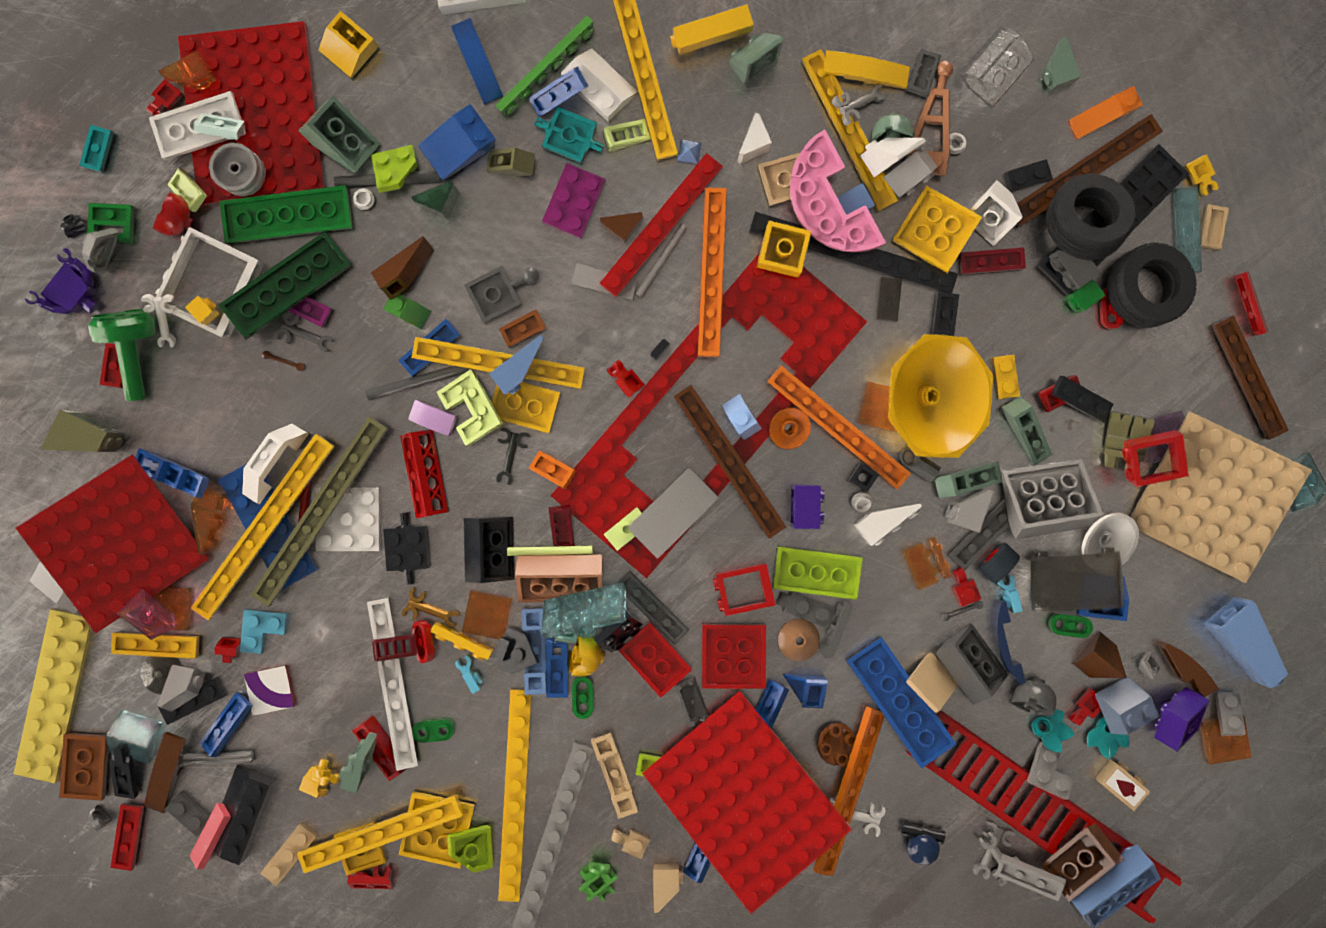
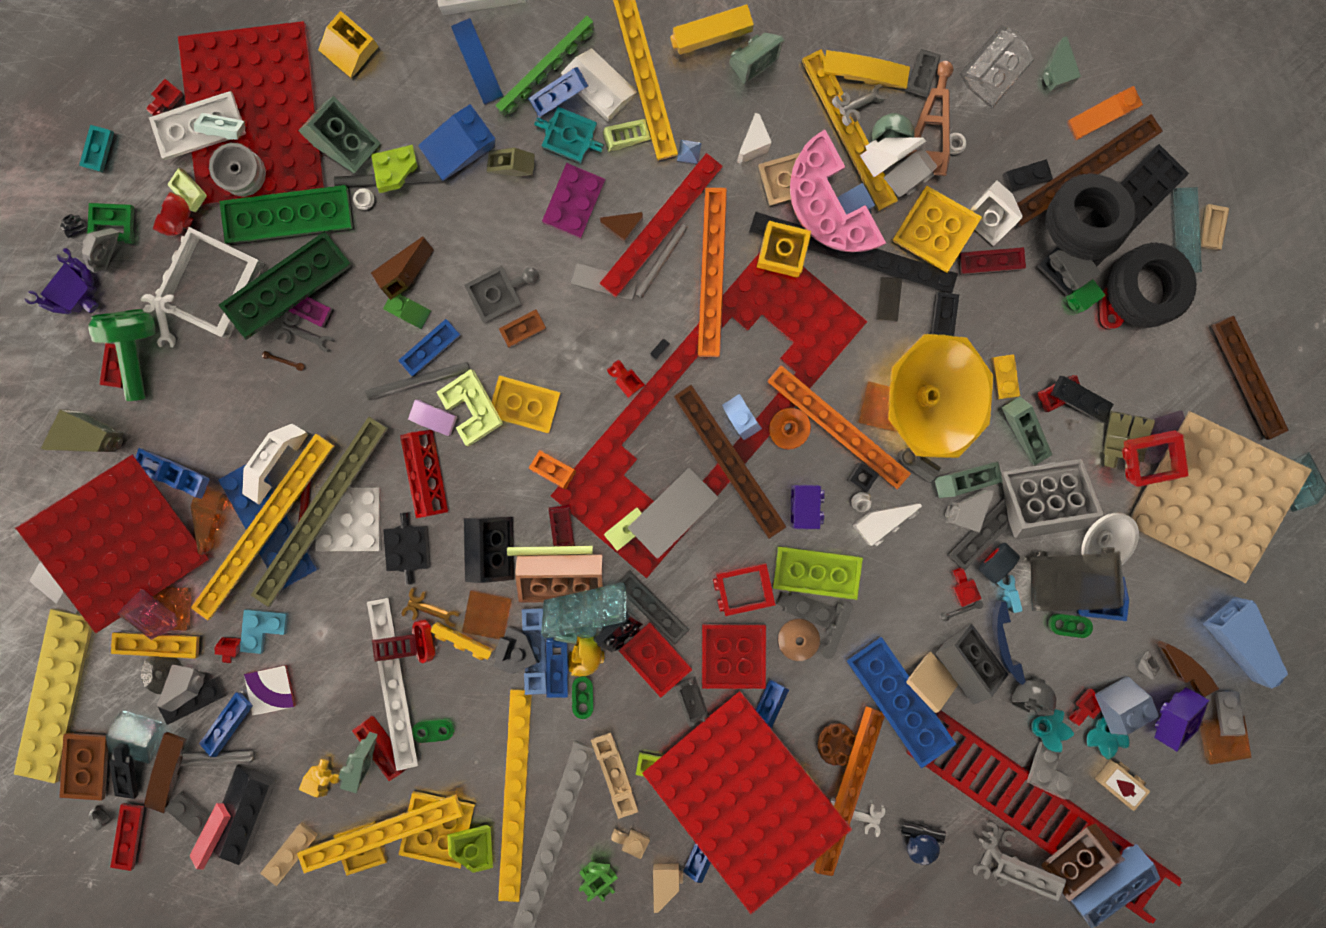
(189, 71): clear orange slope -> none
(202, 309): yellow plate -> none
(362, 880): red plate -> none
(438, 200): clear green slope -> none
(471, 678): medium azure plate -> none
(489, 360): yellow plate -> none
(513, 371): medium blue slope -> none
(514, 439): pearl dark grey bar -> none
(808, 689): blue slope -> none
(920, 564): clear orange plate -> none
(1101, 659): reddish brown slope -> none
(1200, 172): yellow plate -> none
(1251, 303): red slope -> none

